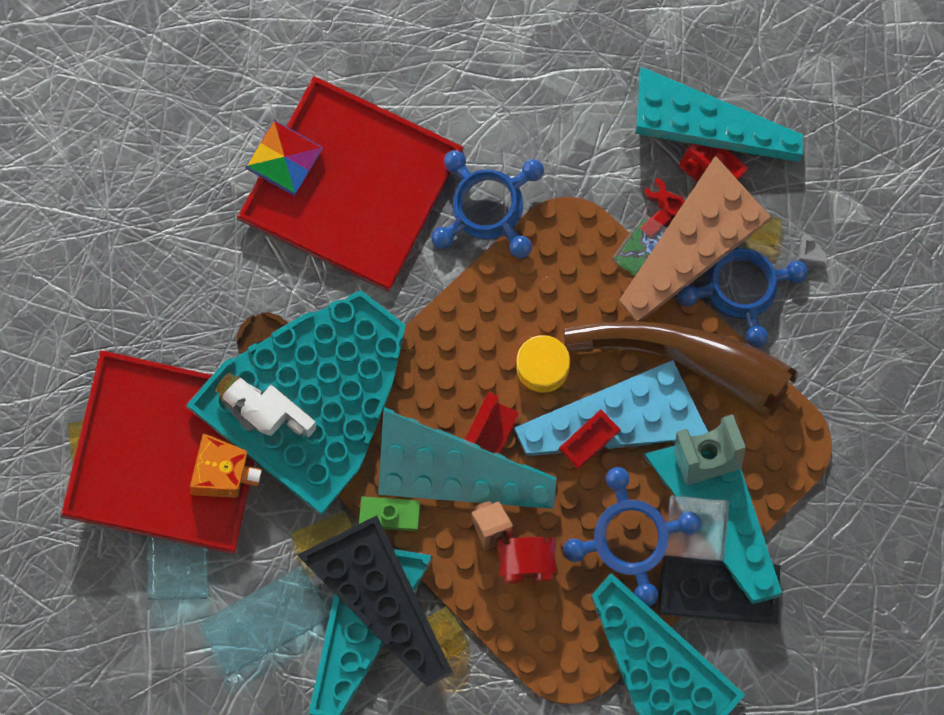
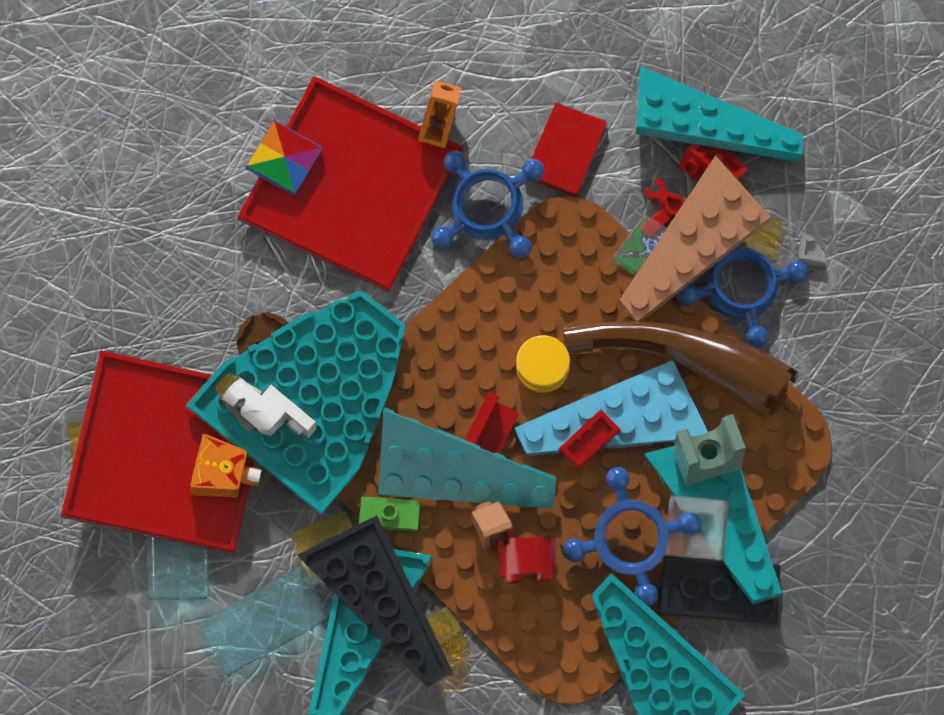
(440, 107): none -> orange torso
(568, 148): none -> red tile

